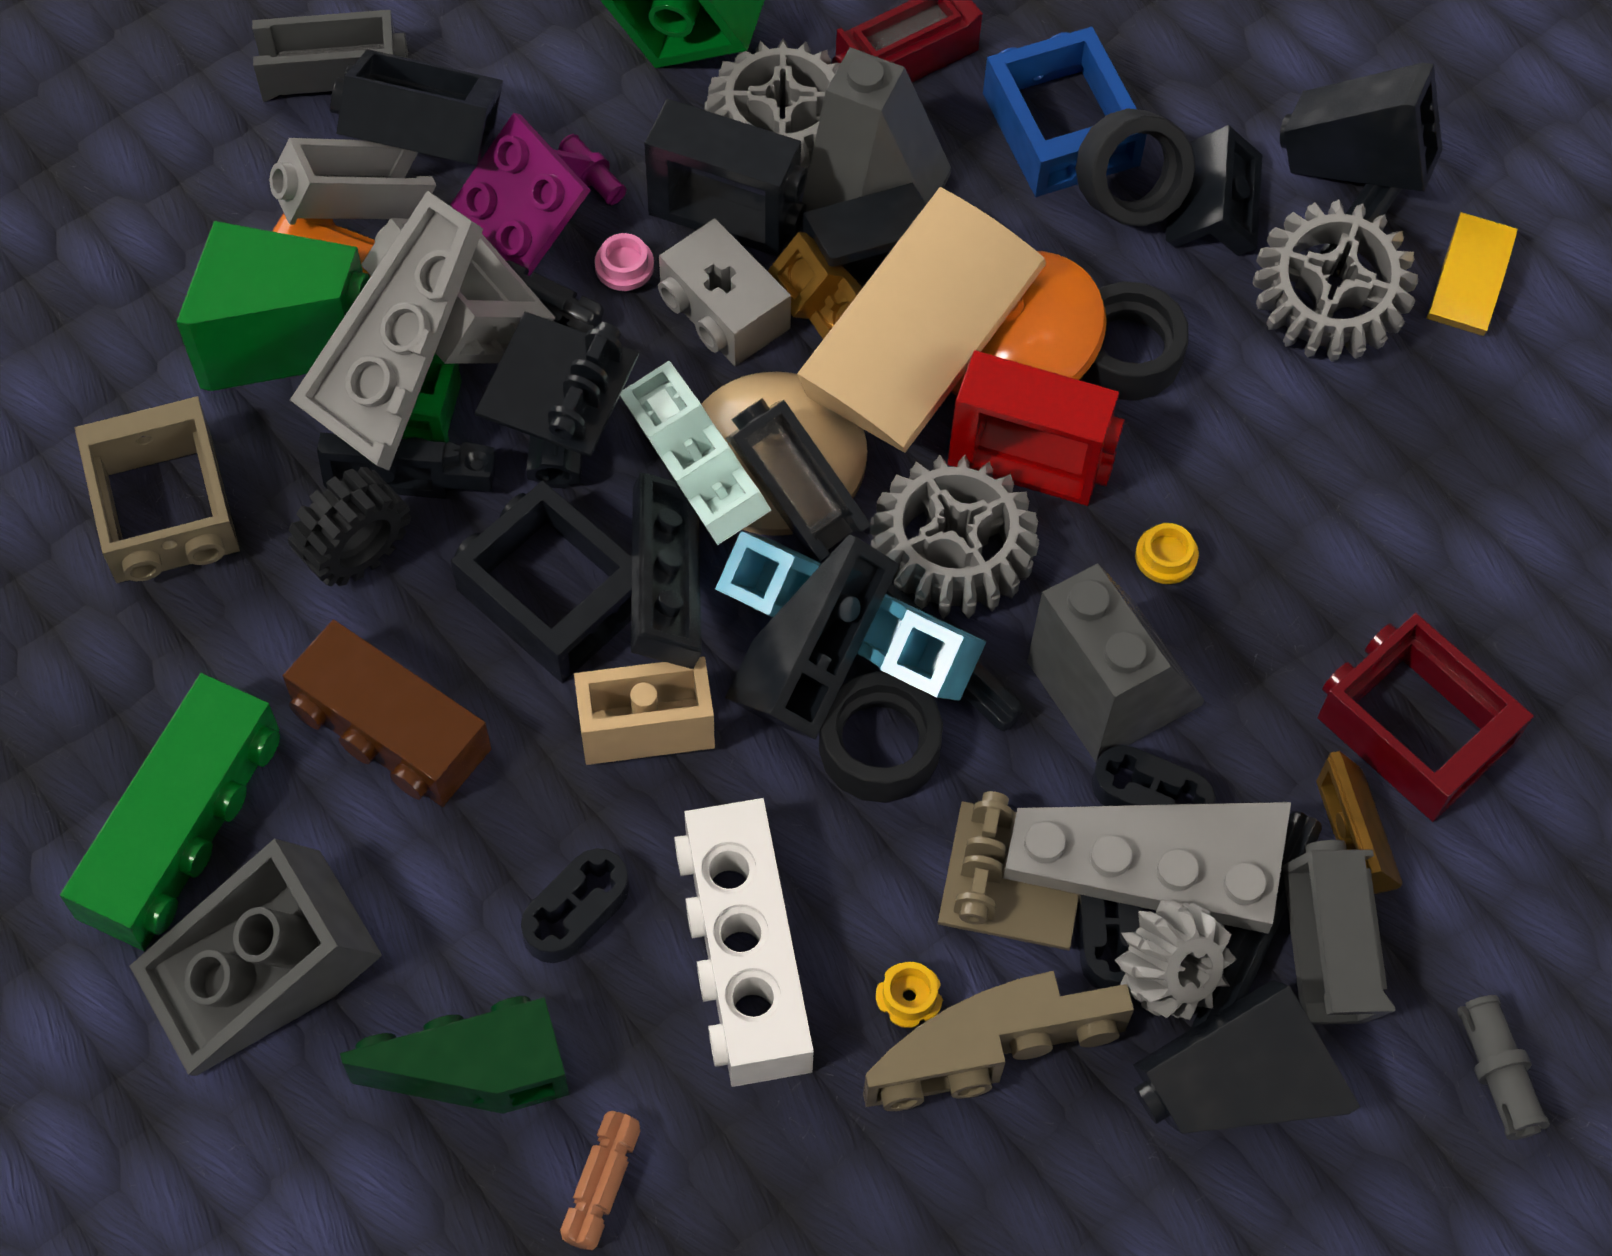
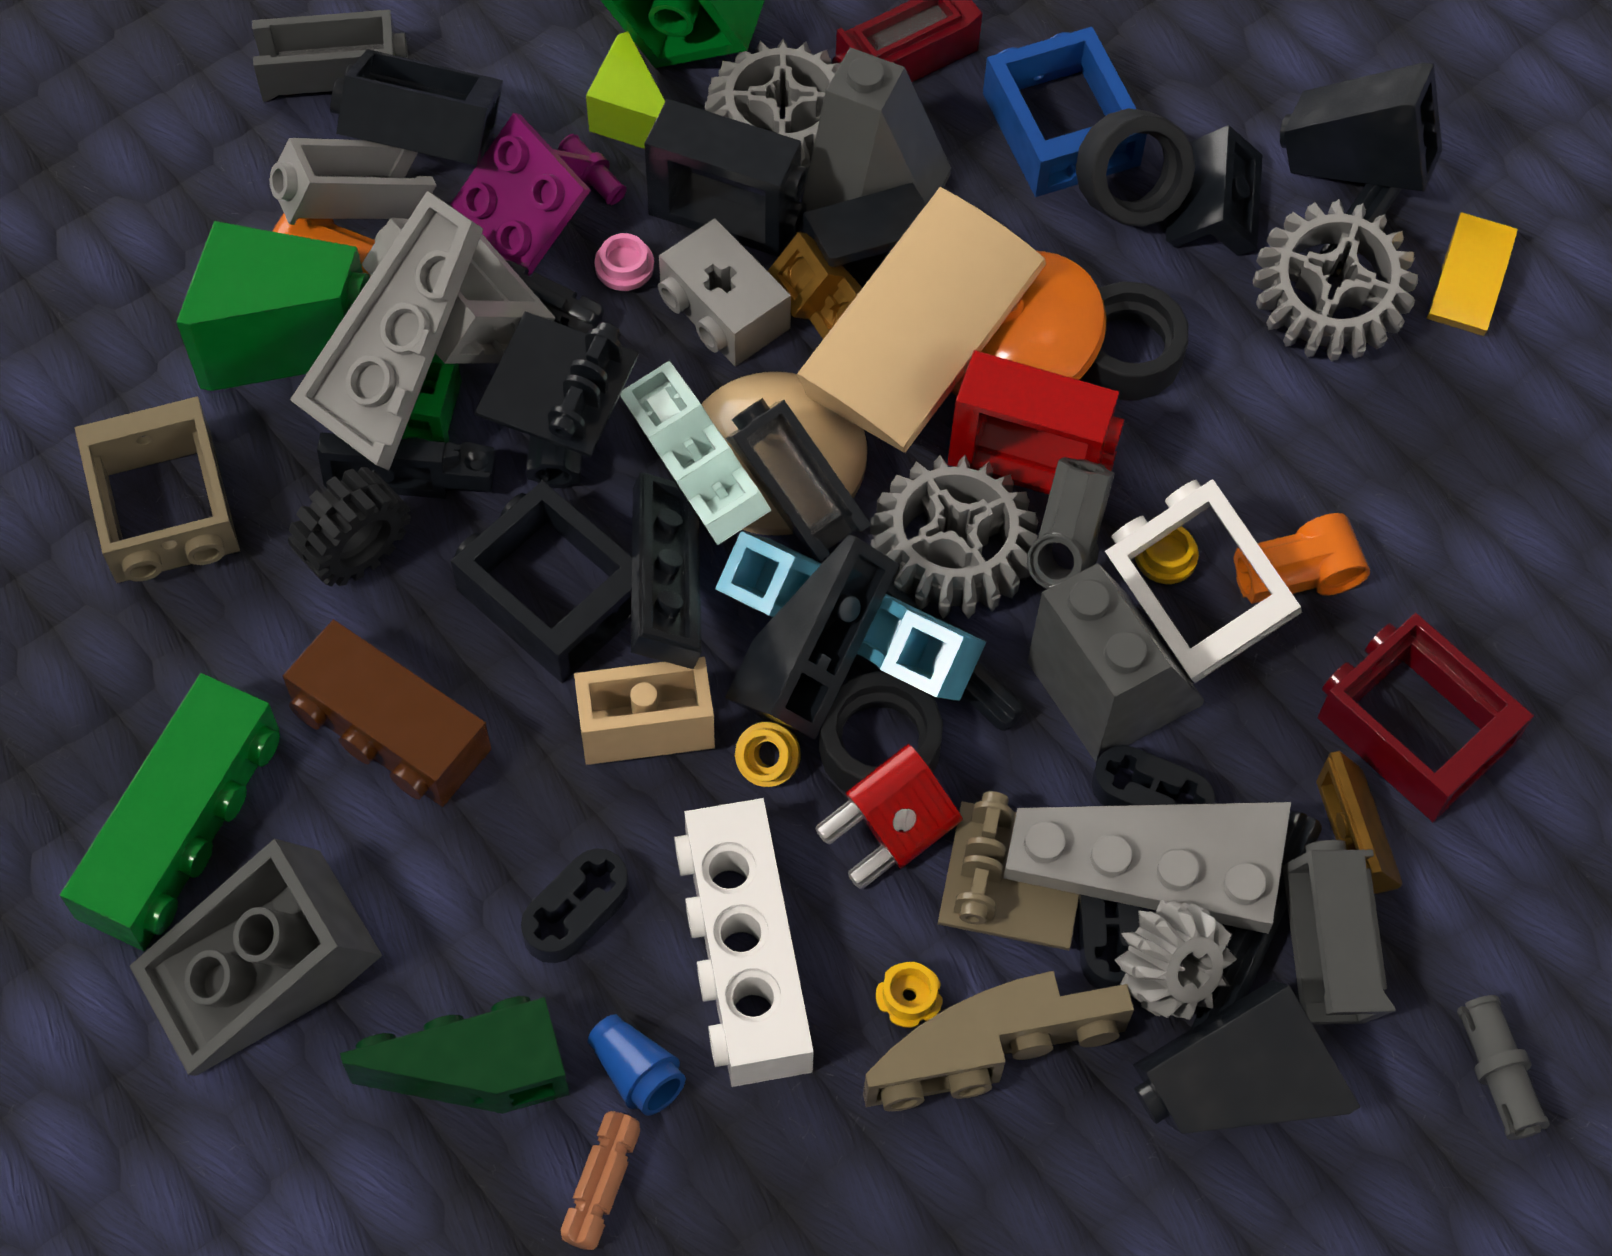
(623, 95): none -> lime slope
(638, 1067): none -> blue cone
(749, 760): none -> yellow plate
(900, 807): none -> red piece
(1072, 519): none -> dark grey piece
(1238, 634): none -> white window
(1318, 556): none -> orange piece

